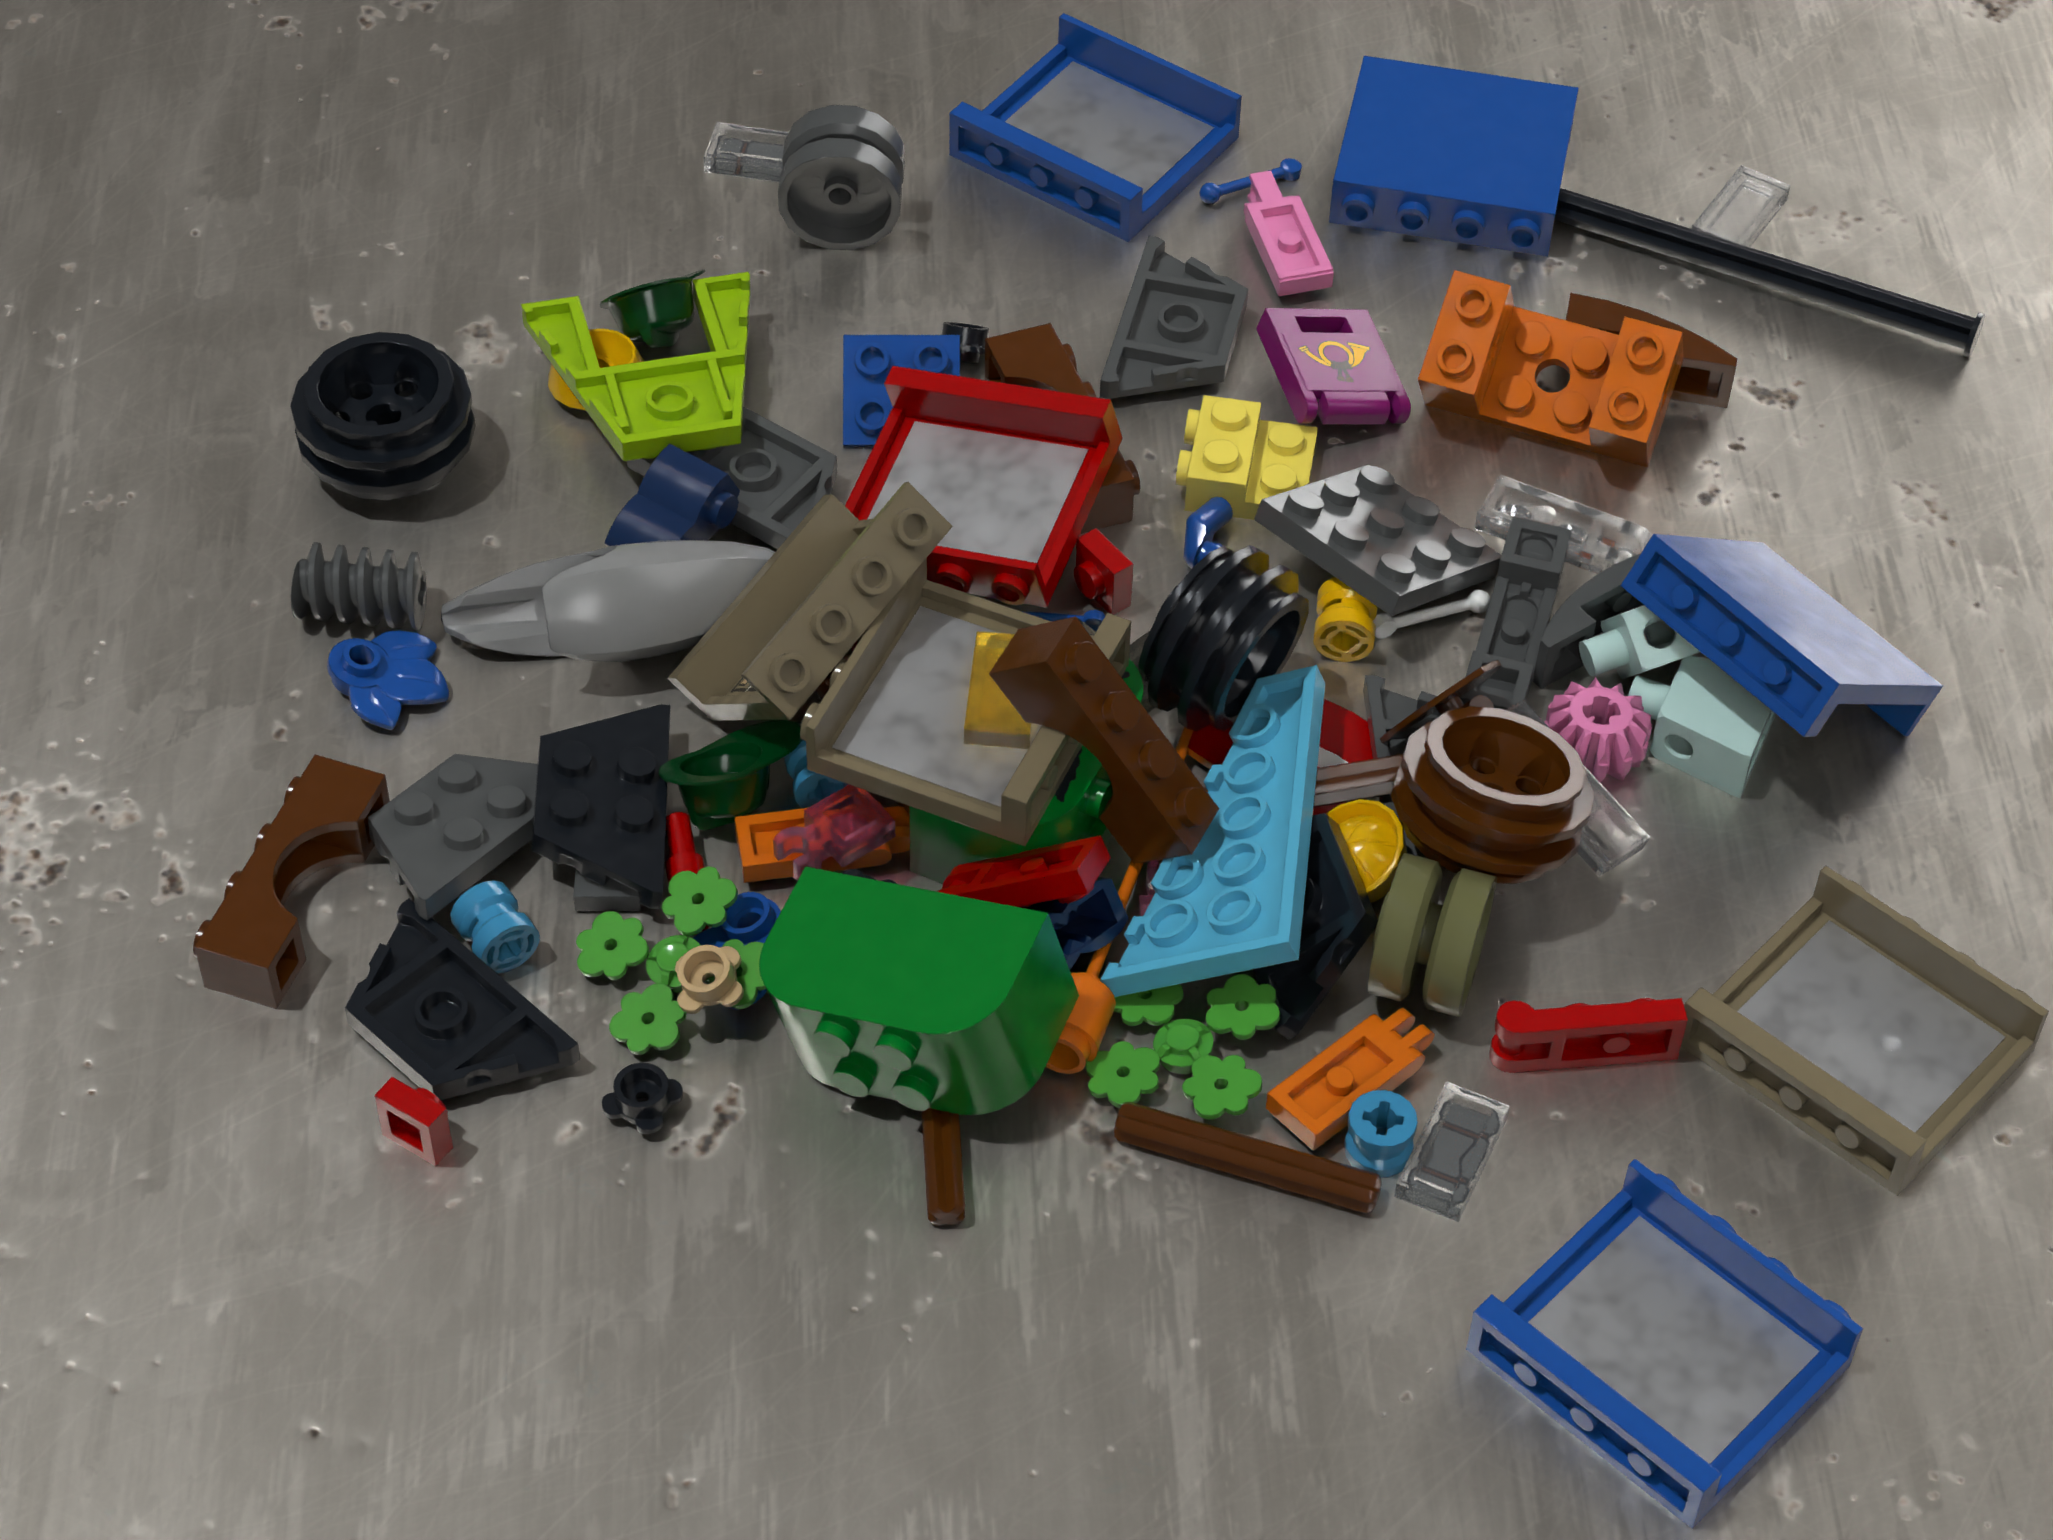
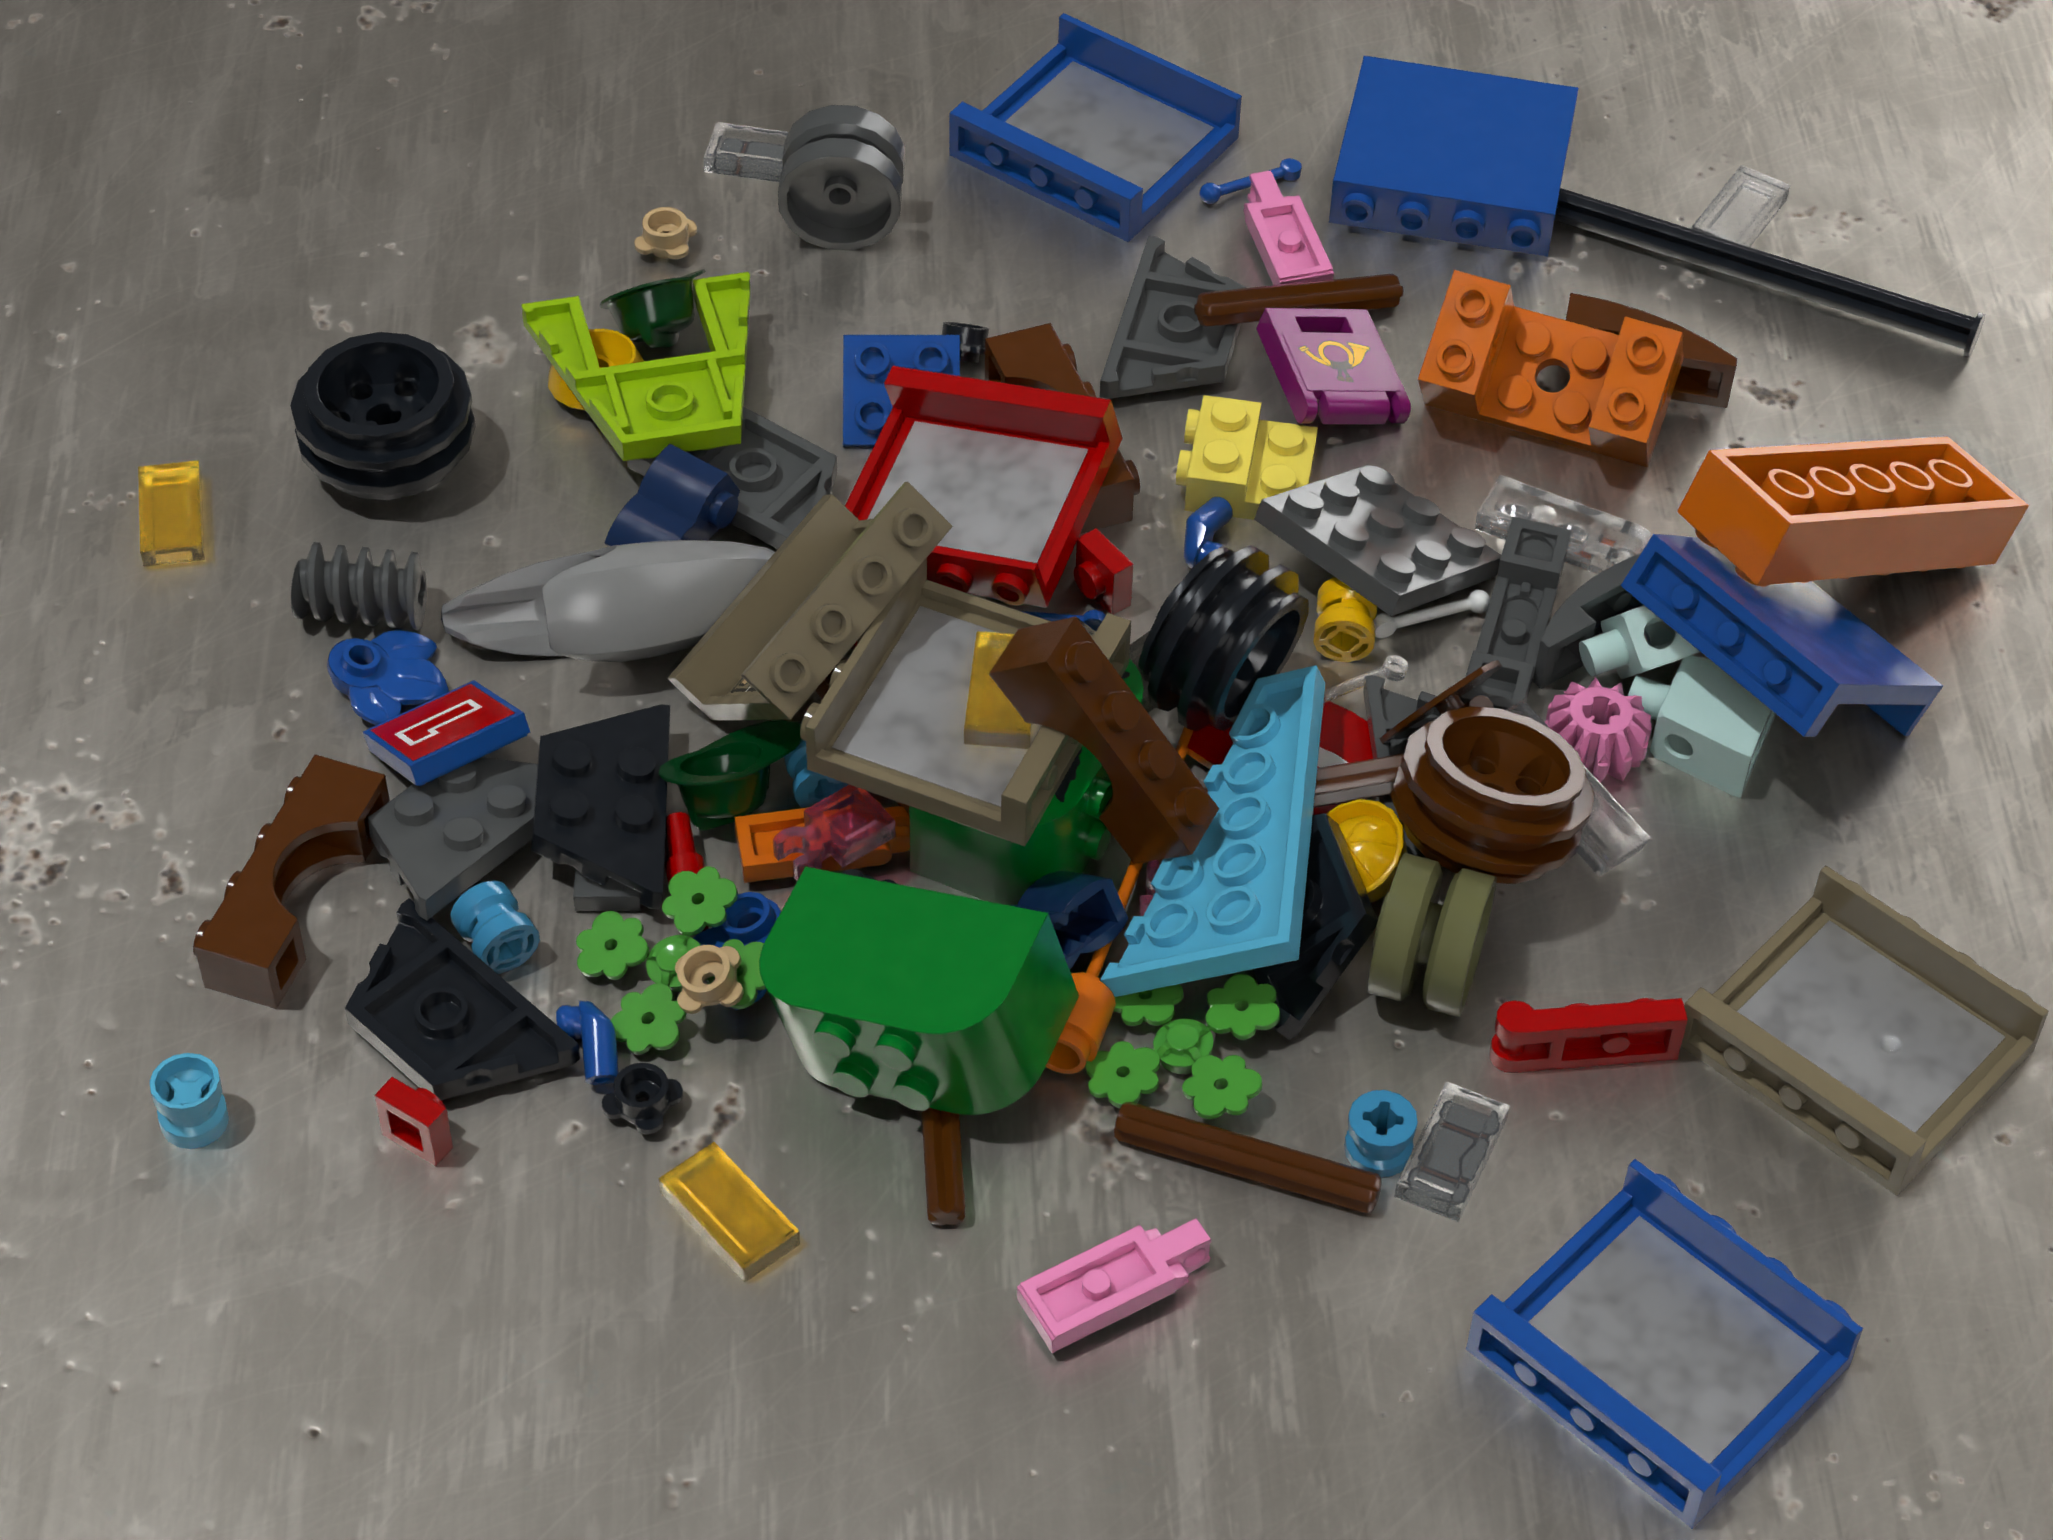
(171, 513): none -> clear yellow tile
(189, 1100): none -> medium azure wheel
(446, 733): none -> tile
(597, 1037): none -> blue arm
(665, 233): none -> tan plate
(729, 1211): none -> clear yellow tile
(1033, 876): red plate -> none
(1111, 1281): none -> bright pink hinge
(1248, 304): none -> reddish brown axle
(1367, 1058): orange hinge -> none
(1393, 669): none -> clear hinge
(1850, 509): none -> orange brick

